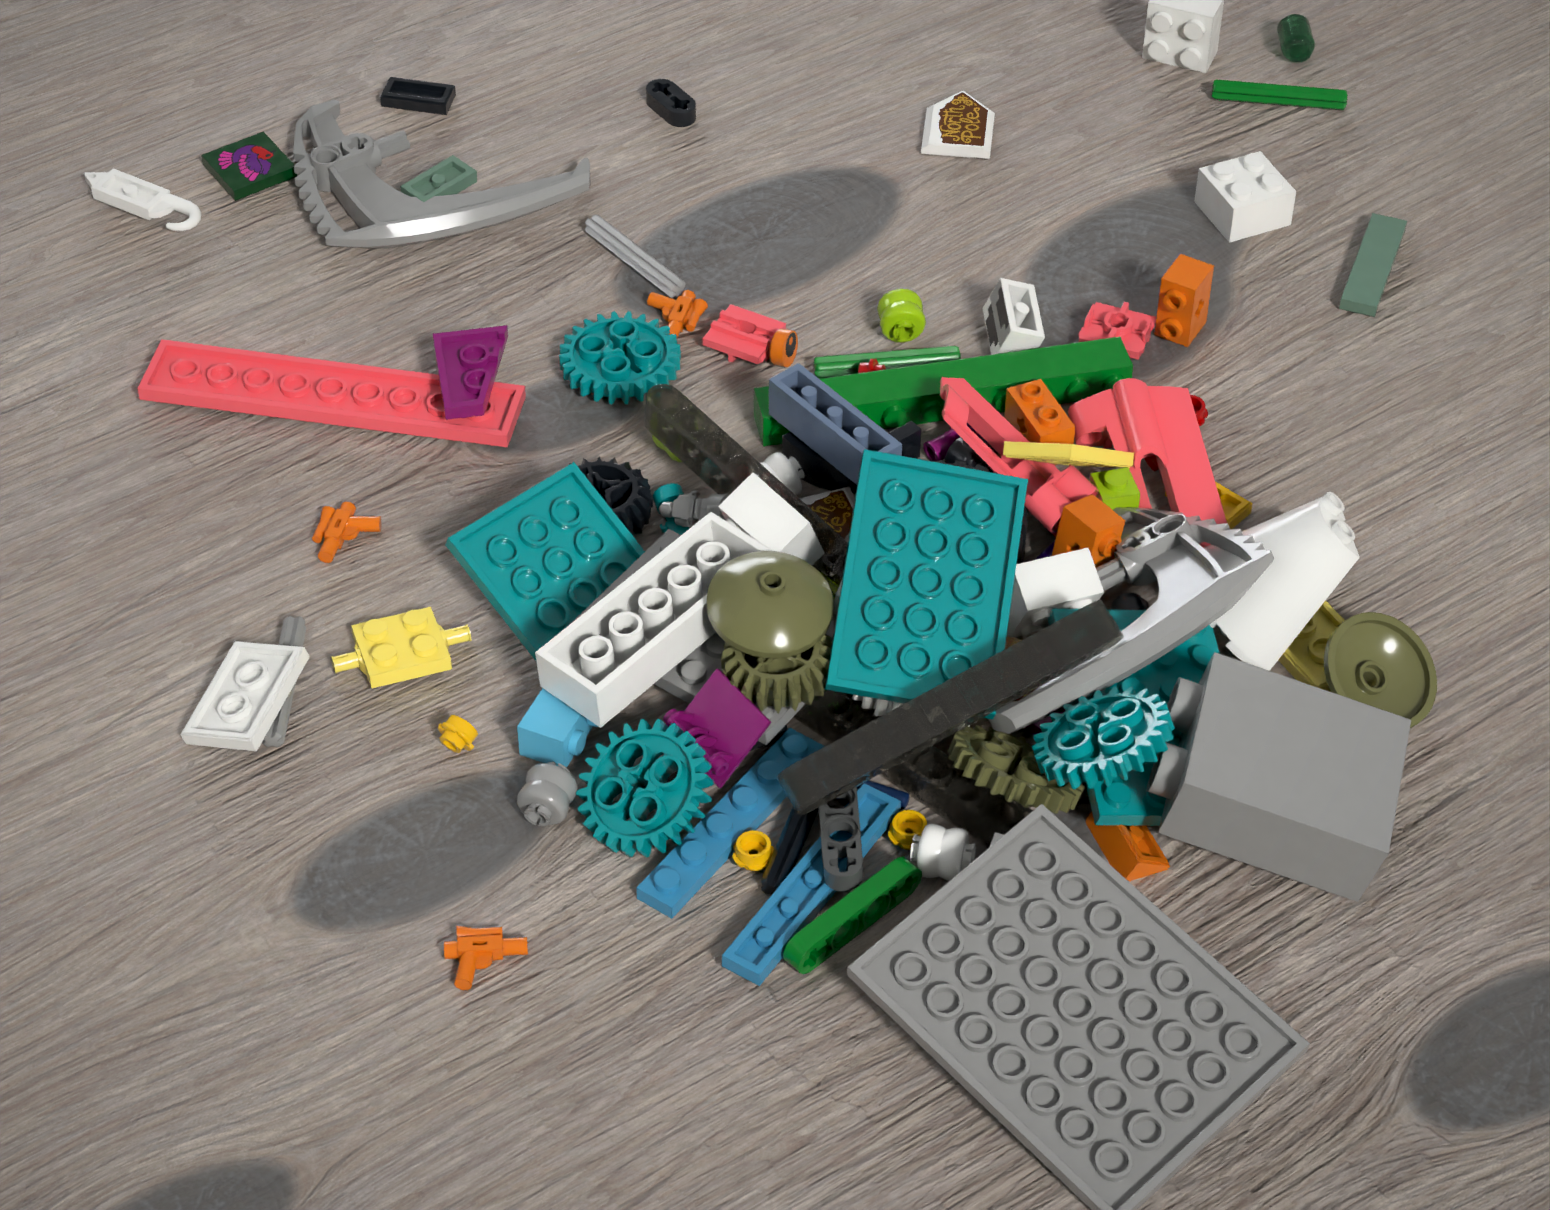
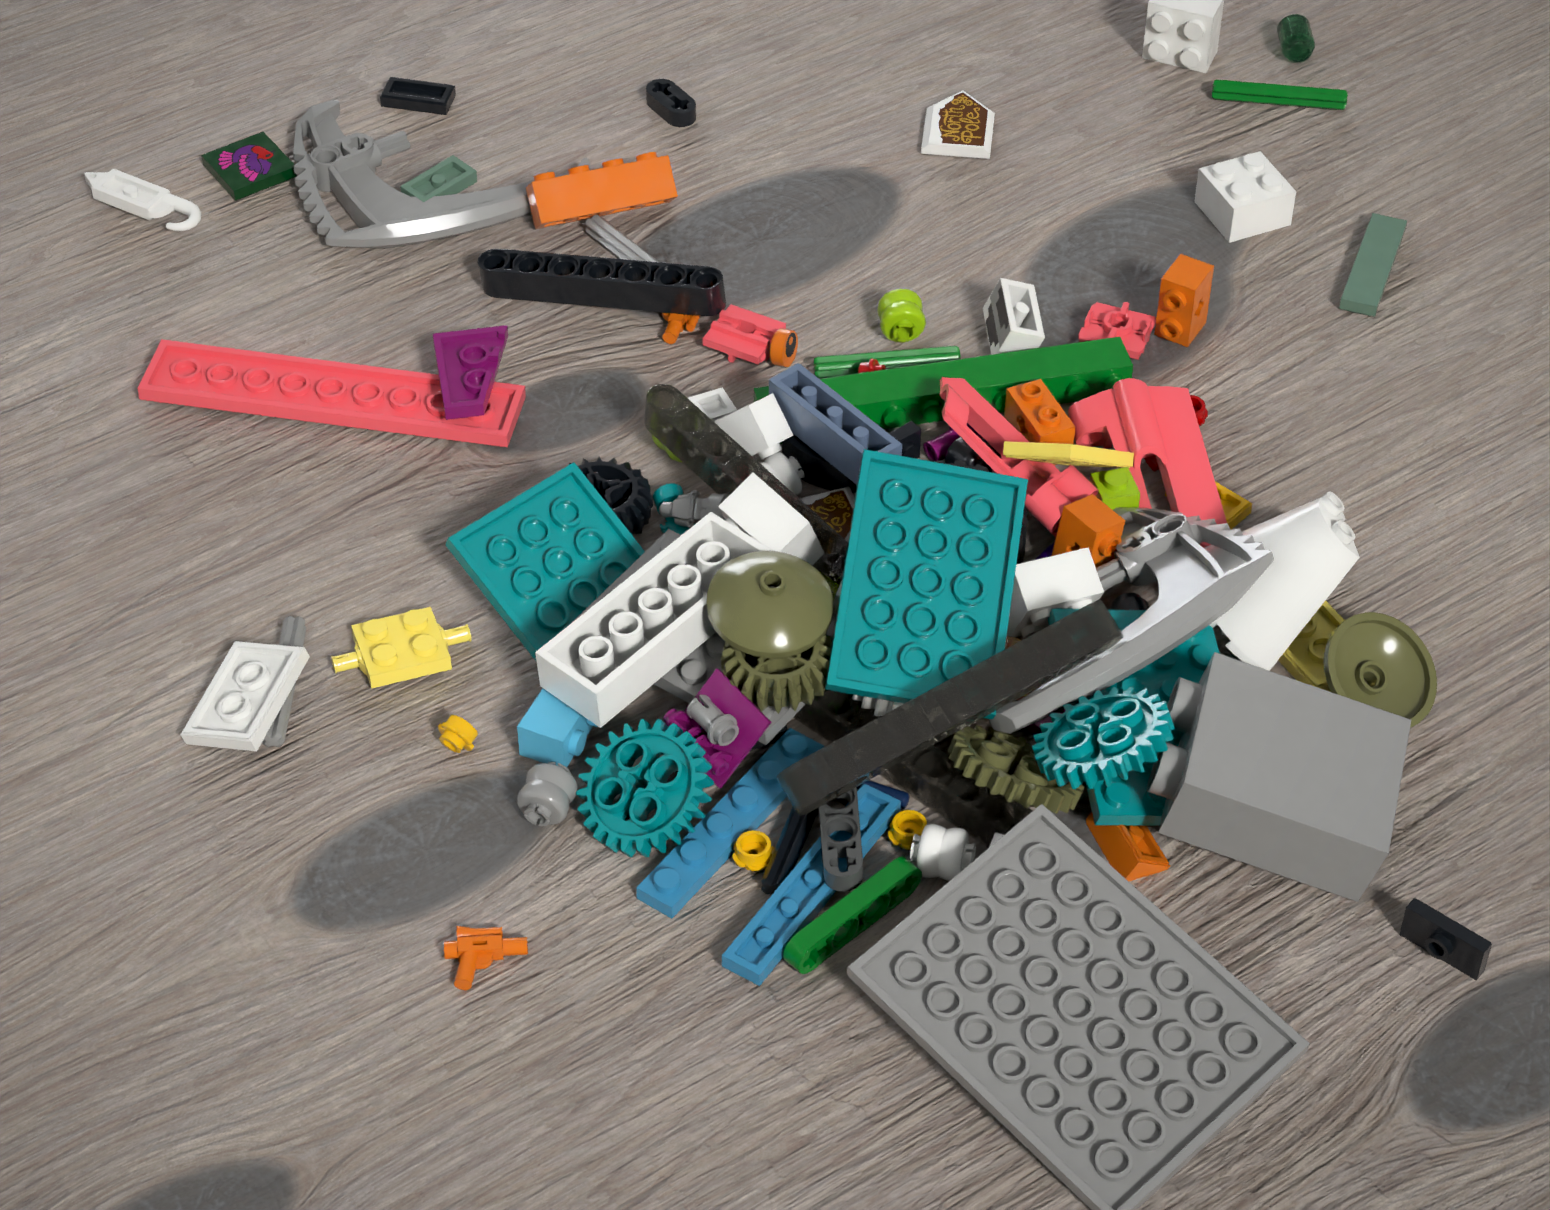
(340, 526): orange piece -> none
(601, 191): none -> orange brick
(602, 282): none -> black beam
(619, 357): teal gear -> none
(714, 403): none -> white plate
(720, 727): none -> light grey pin
(757, 427): none -> white brick
(1445, 939): none -> black plate

